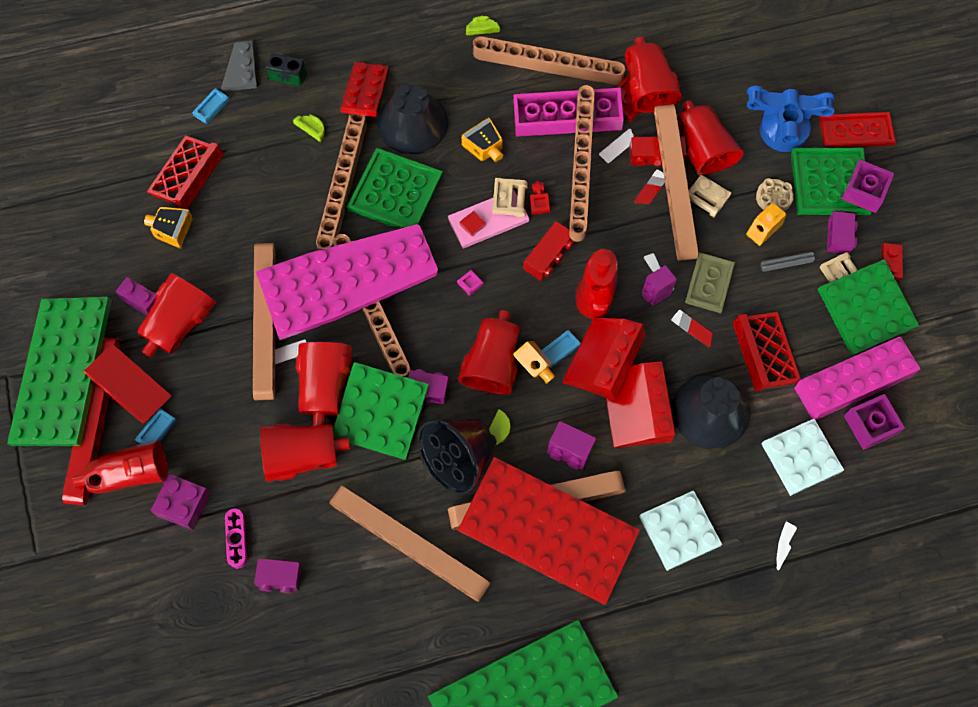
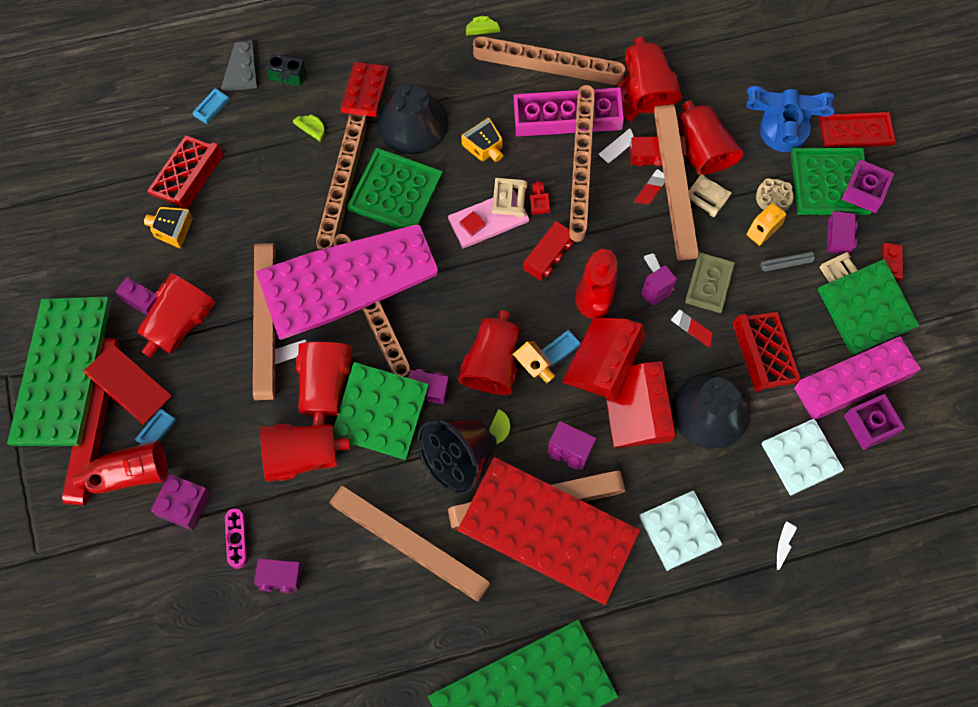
(470, 282): dark pink tile -> none

